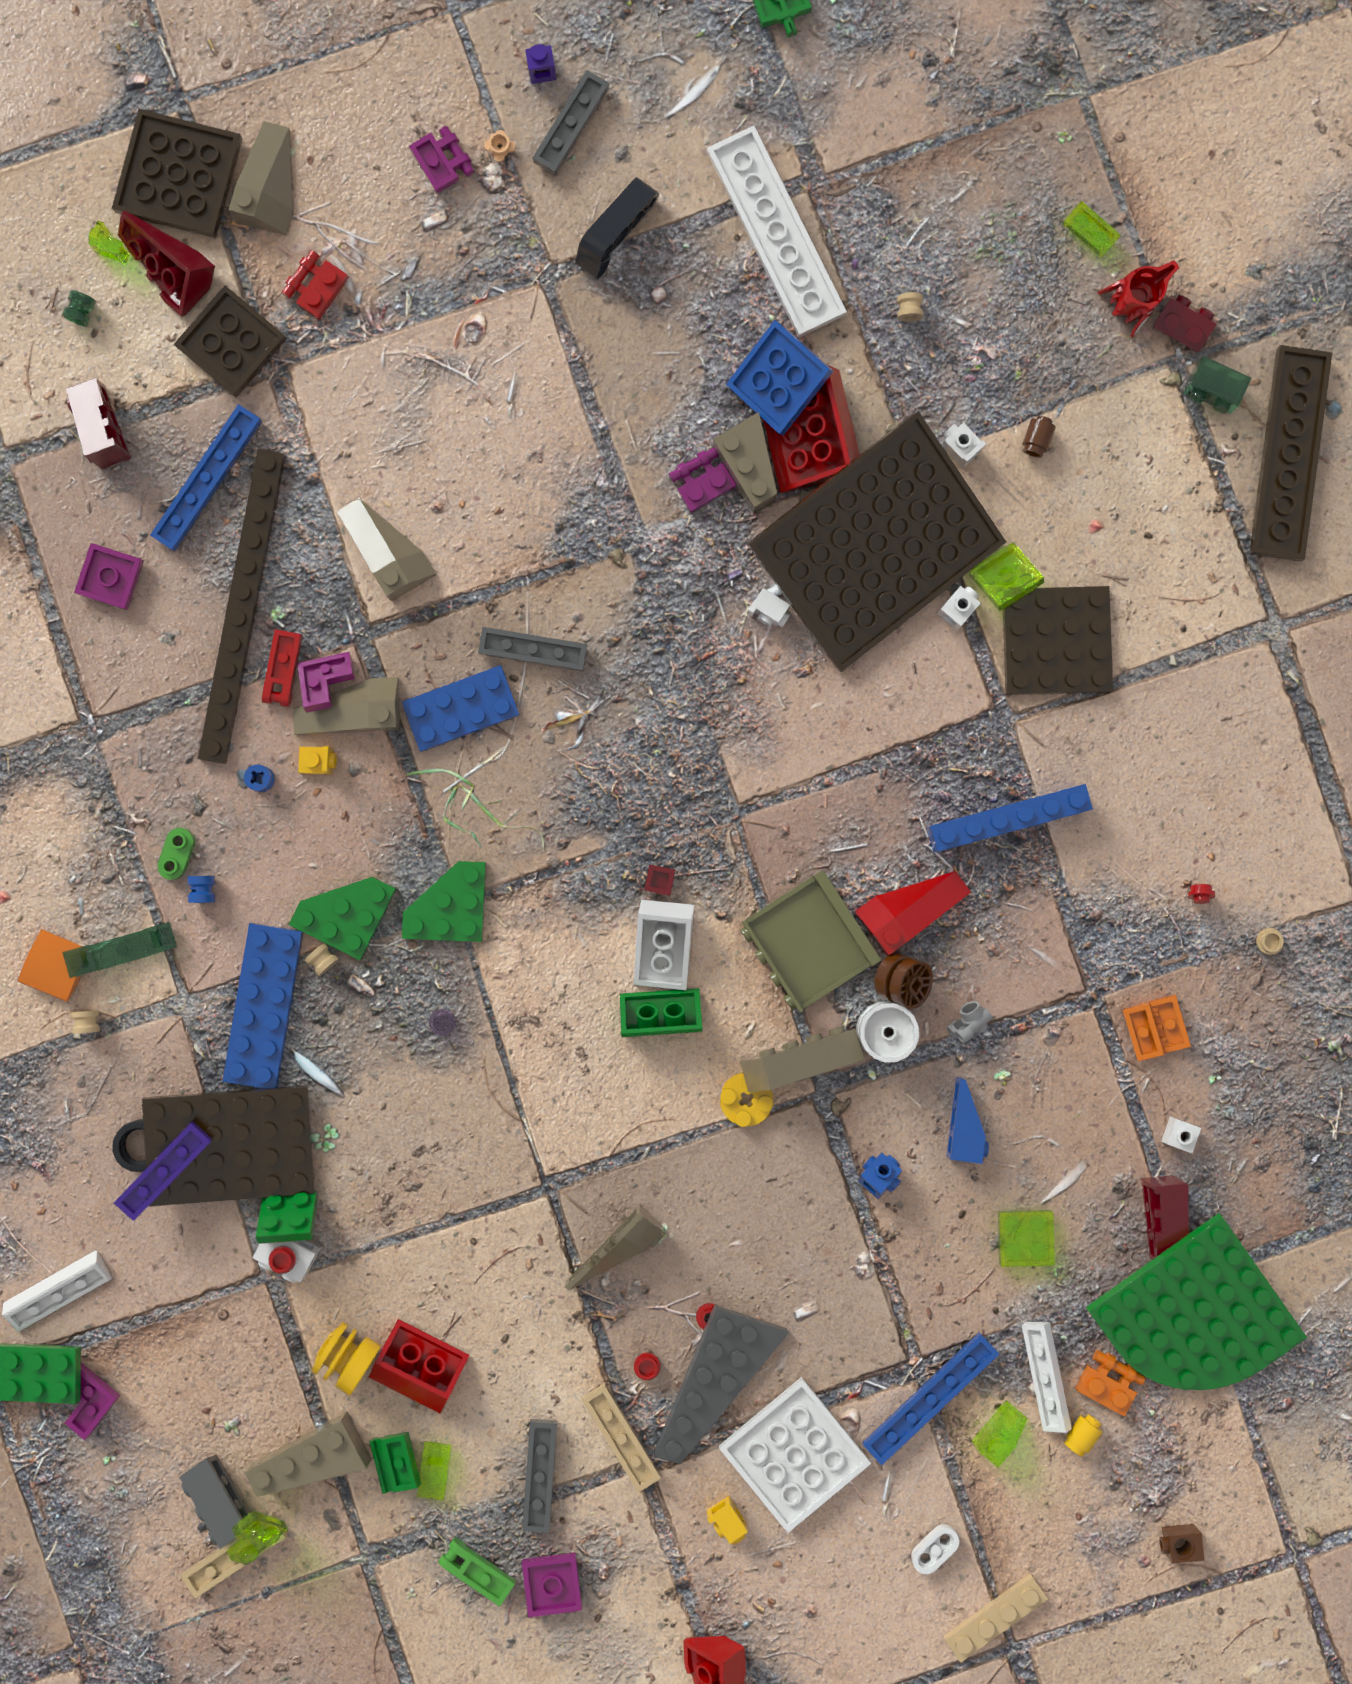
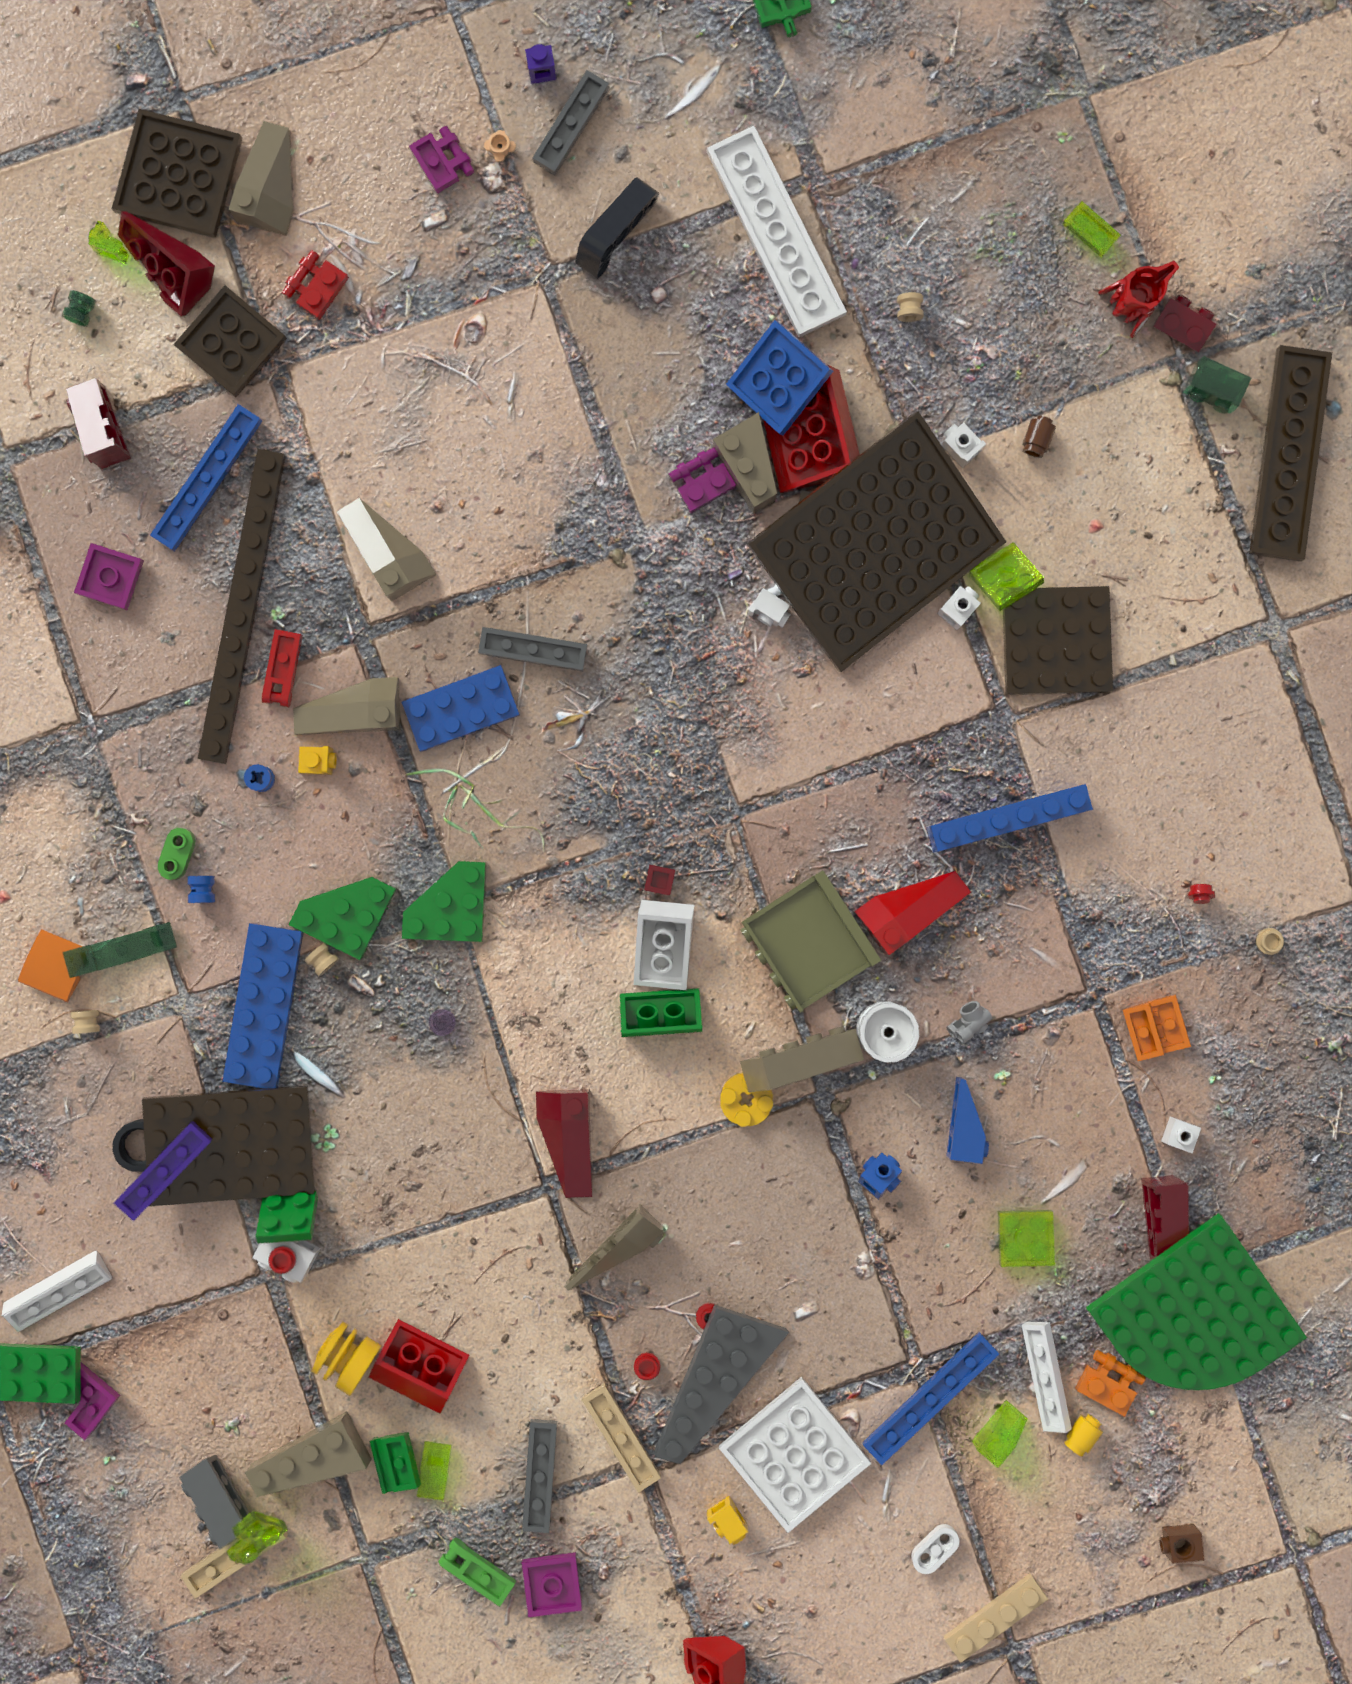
(317, 676): magenta plate -> none
(567, 1134): none -> dark red wedge
(903, 980): reddish brown wheel -> none

